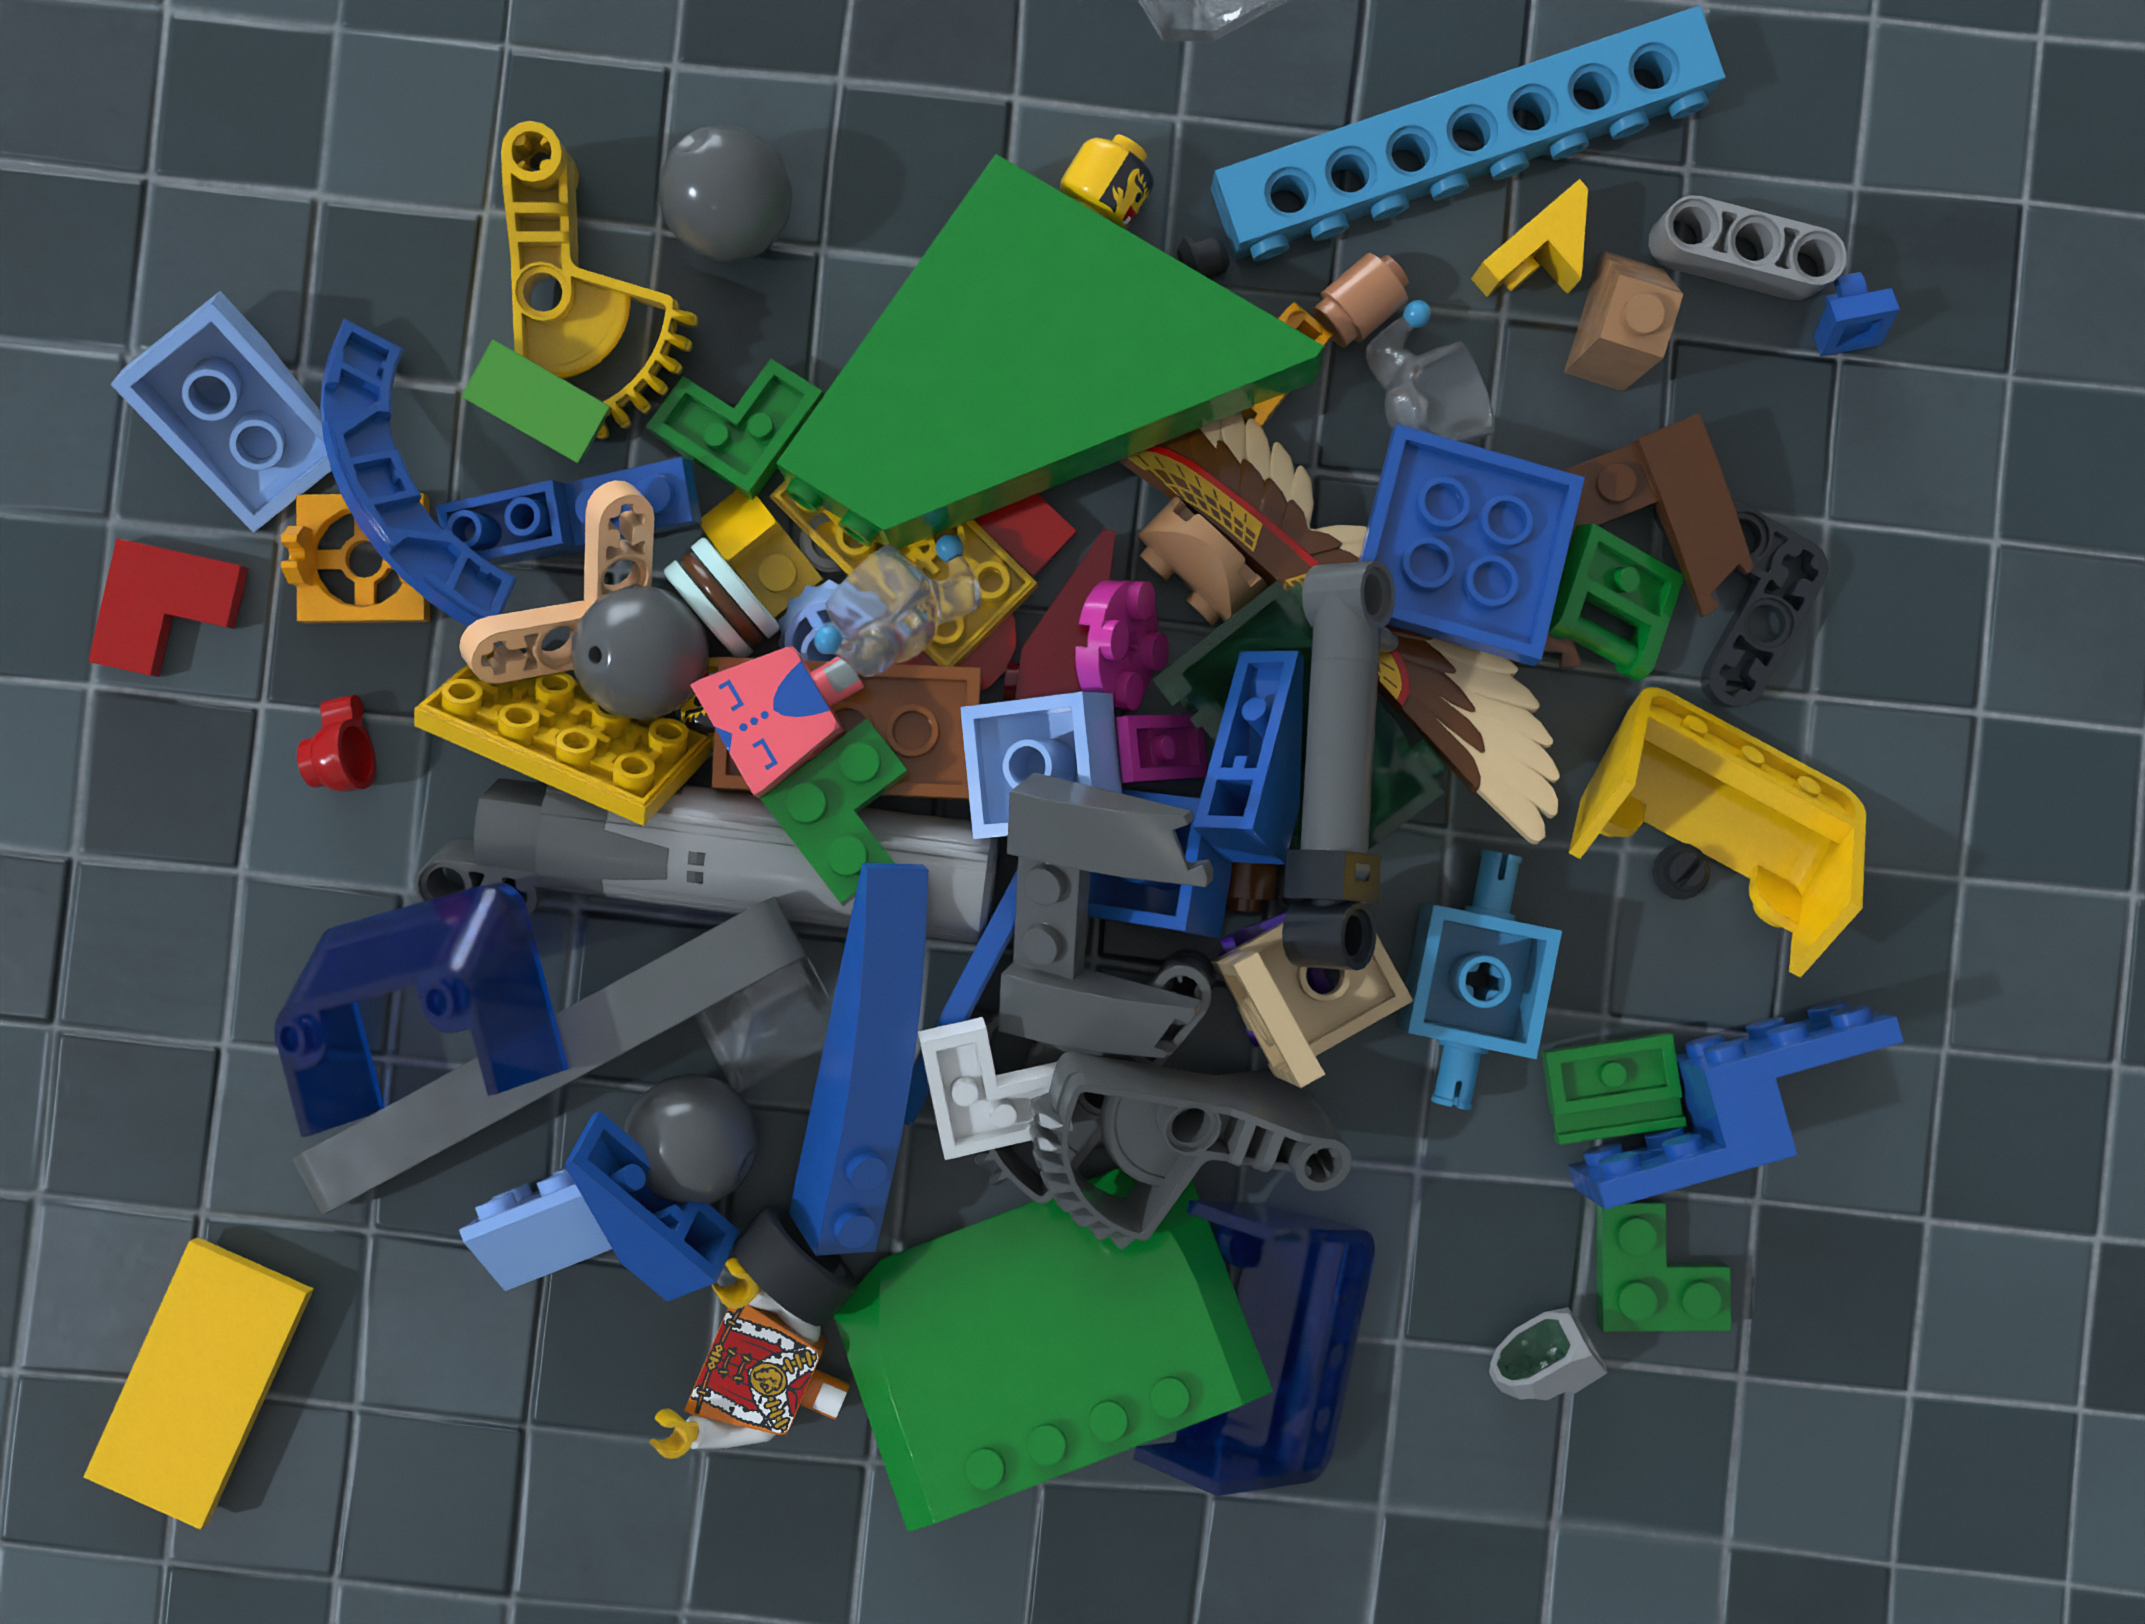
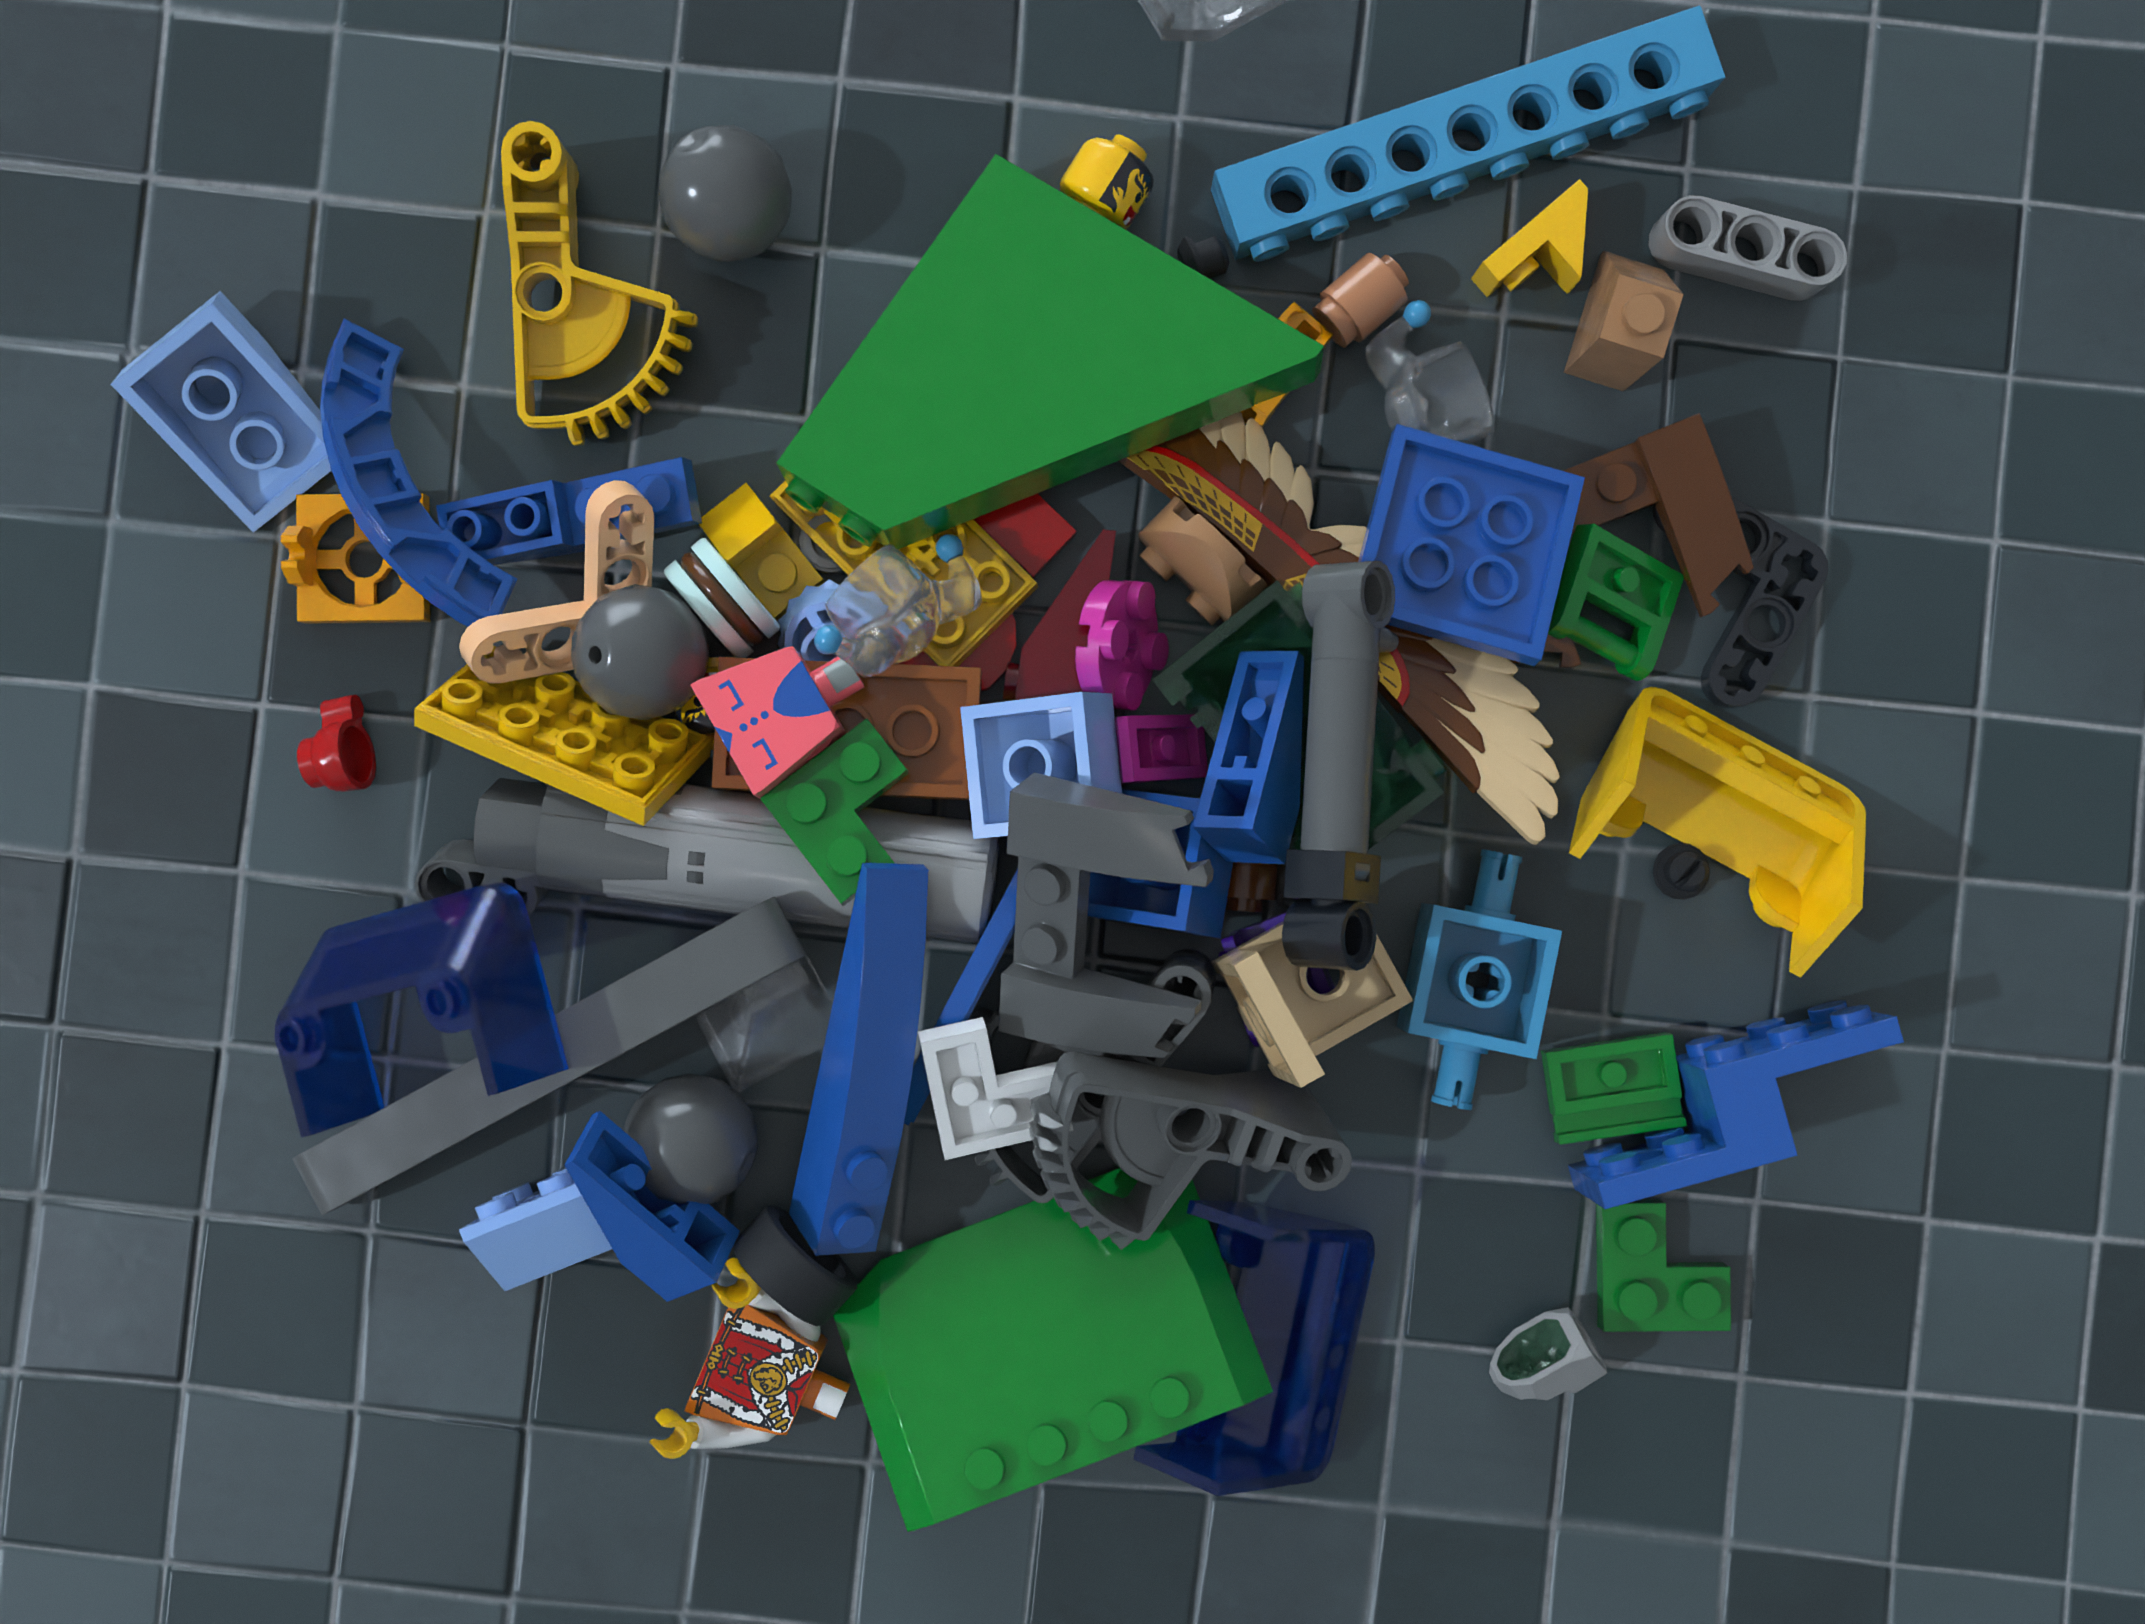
(148, 589): red tile -> none
(198, 1383): yellow tile -> none
(536, 401): bright green tile -> none
(741, 441): green plate -> none
(1855, 316): blue tile -> none

